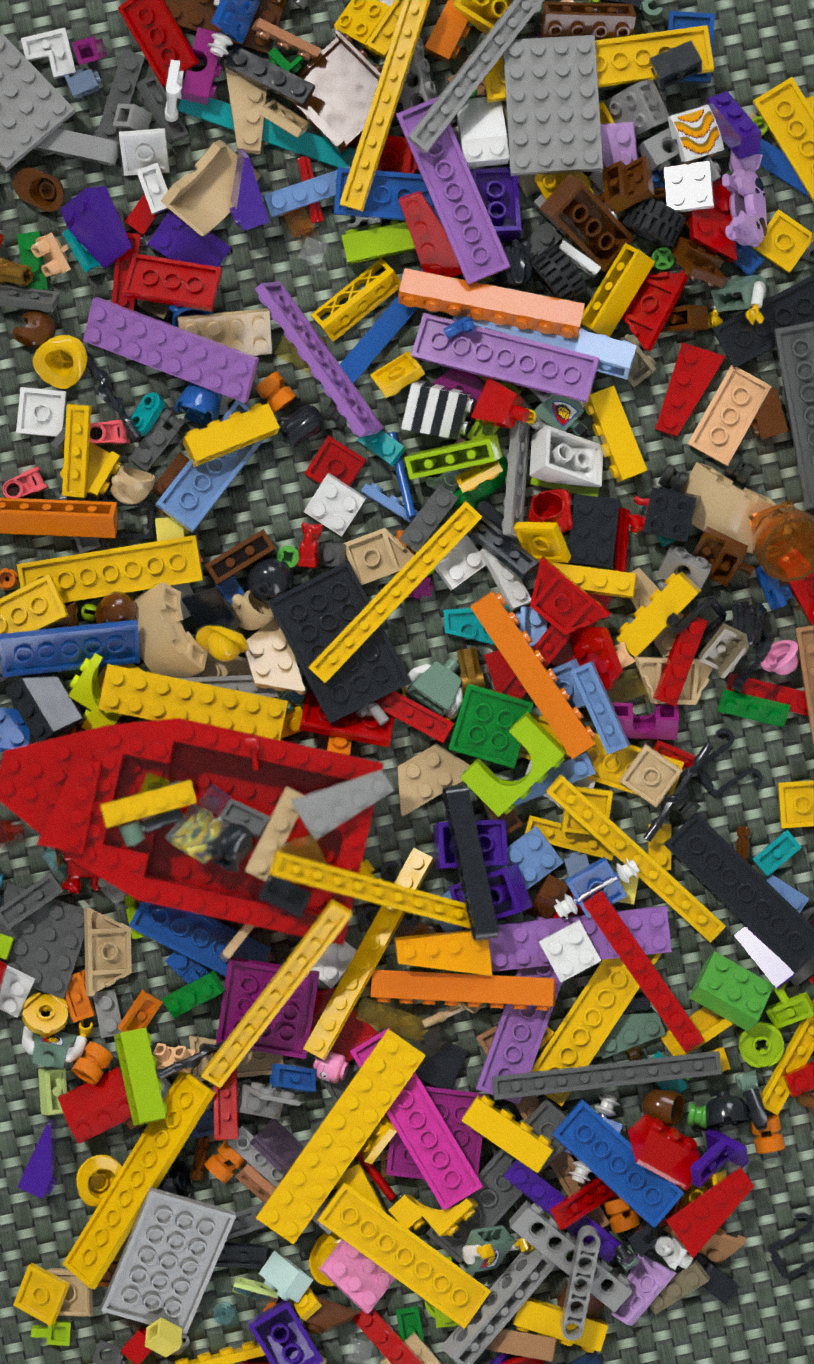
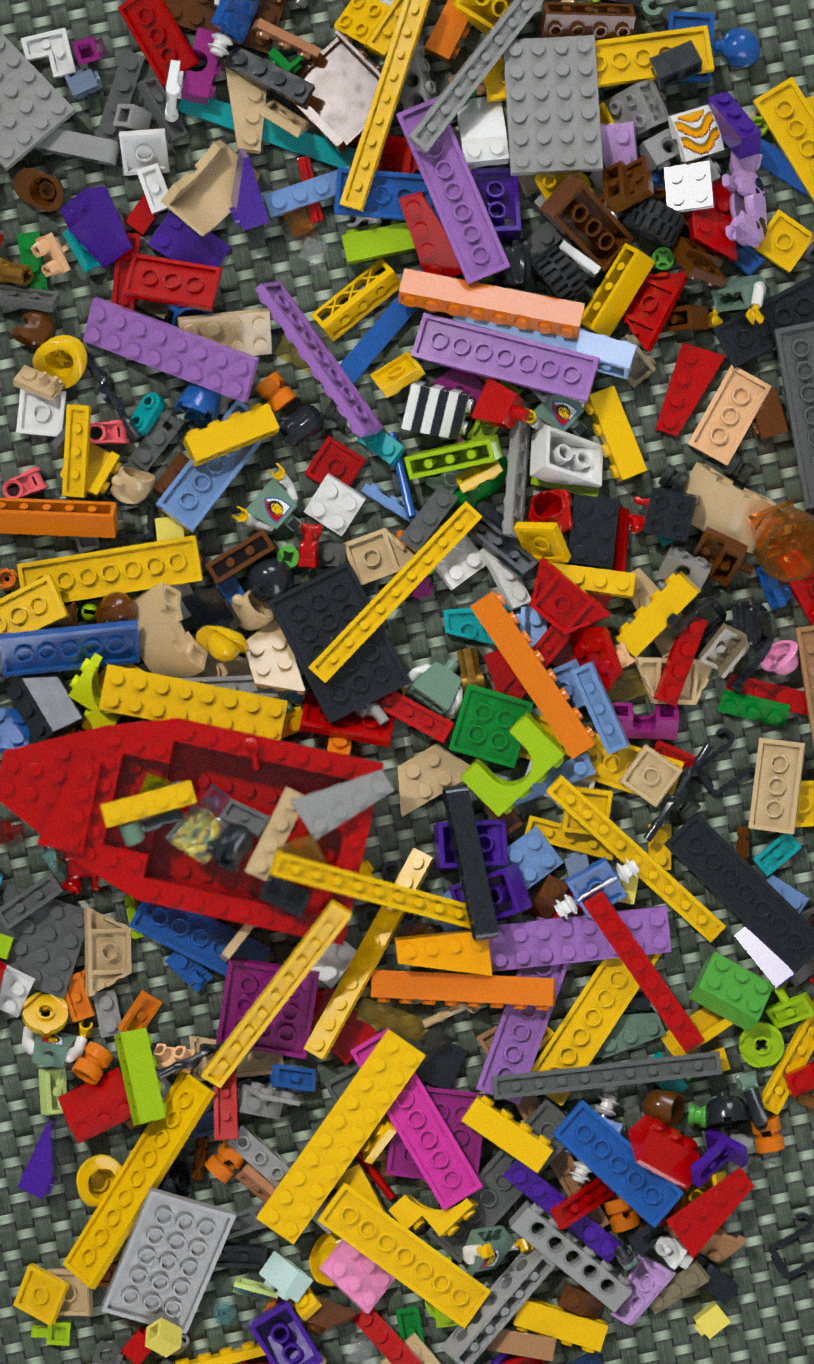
(38, 383): none -> tan plate
(113, 892): clear plate -> none
(193, 994): green plate -> none
(272, 505): none -> torso
(277, 1145): clear purple tile -> none
(333, 1068): bright pink head -> none
(465, 324): blue arm -> none
(569, 951): white plate -> none
(580, 1293): light grey beam -> none
(633, 1053): dark brown hinge -> none
(710, 1320): none -> light yellow brick
(738, 47): none -> blue piece
(741, 1138): none -> light grey tile
(777, 785): none -> tan plate

